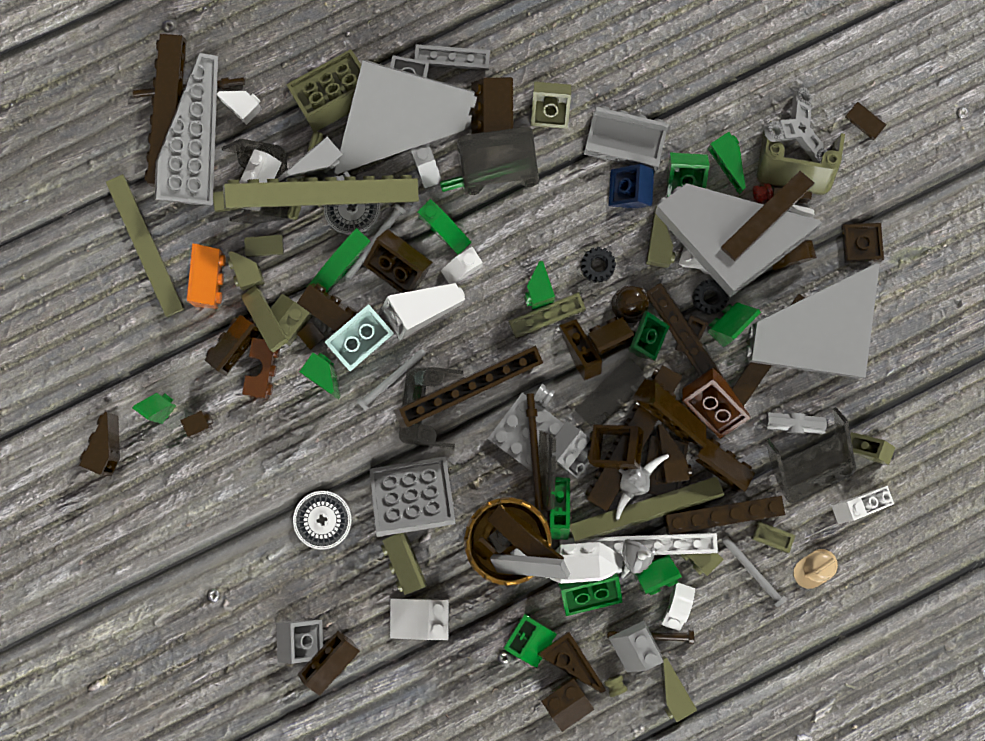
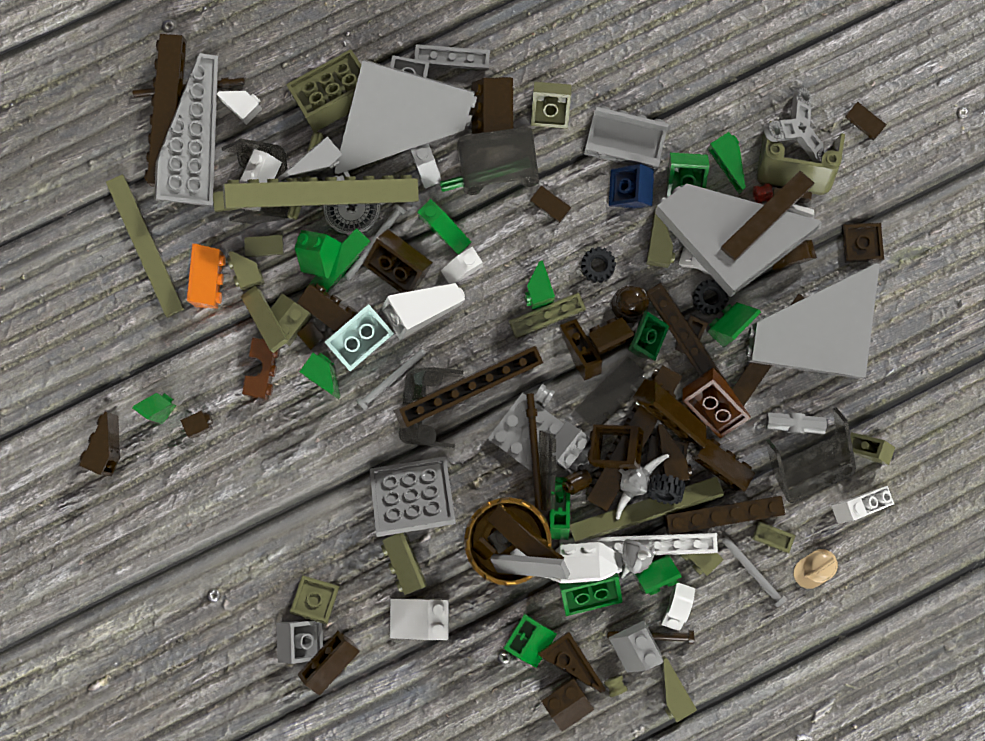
(232, 345): dark brown slope -> none
(311, 531): piece -> none
(314, 600): none -> olive plate
(316, 253): none -> green slope
(550, 204): none -> dark brown tile
(576, 481): none -> dark brown brick
(666, 489): none -> black tyre

